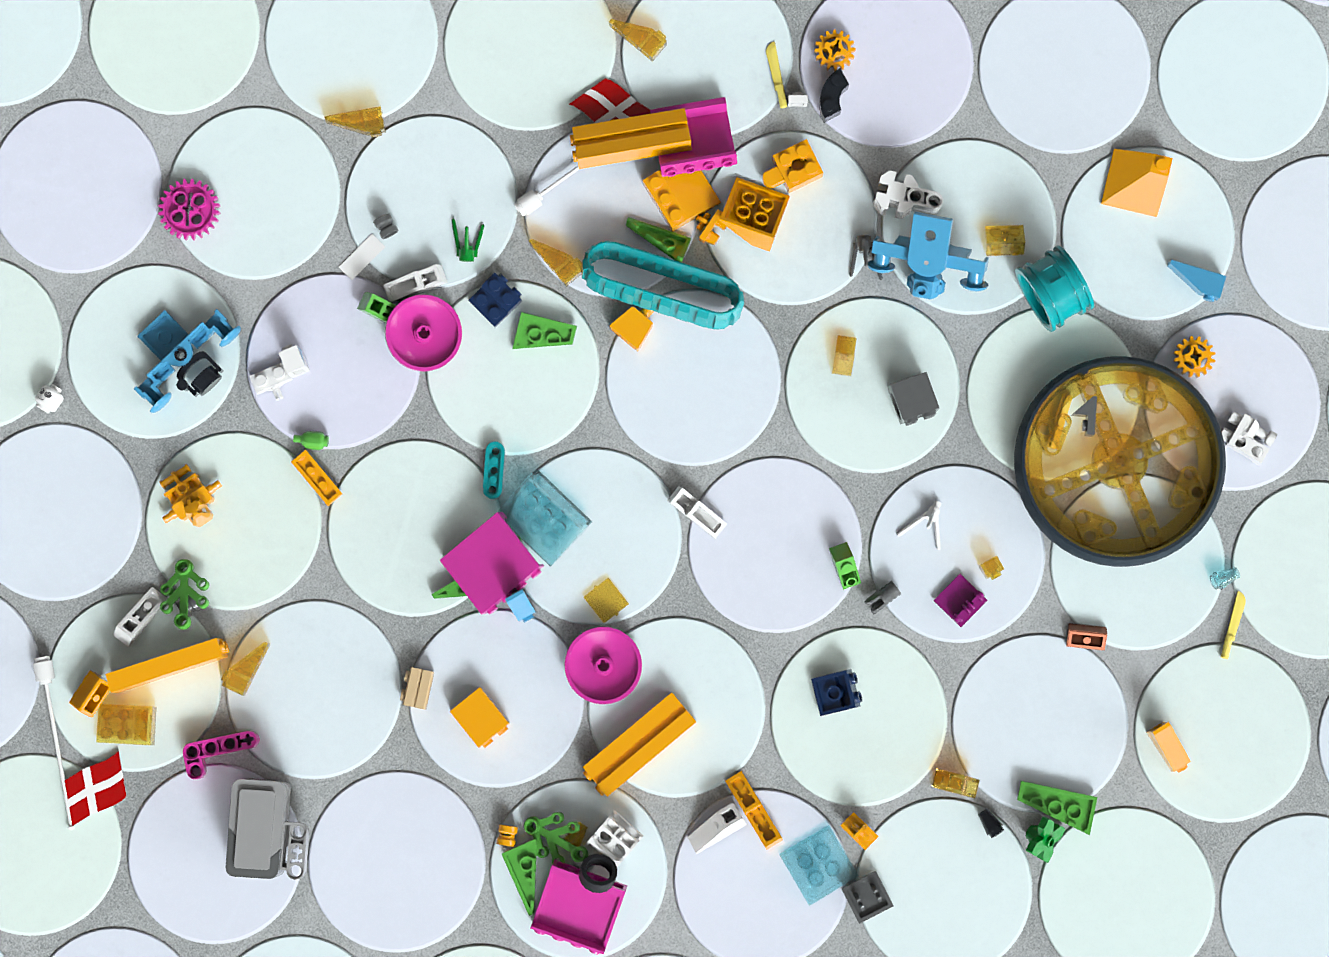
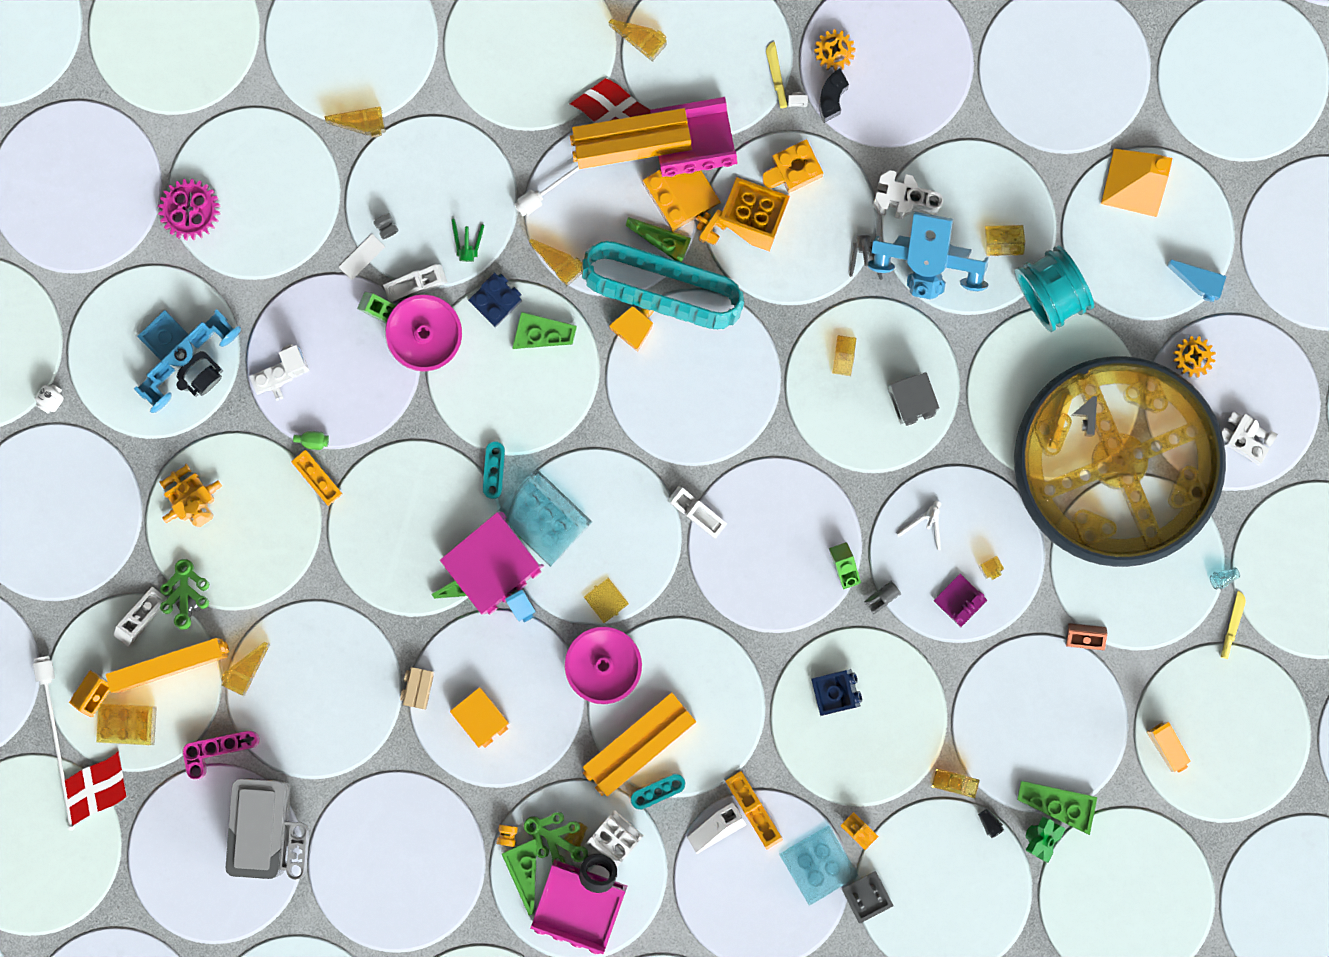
(649, 795): none -> teal plate

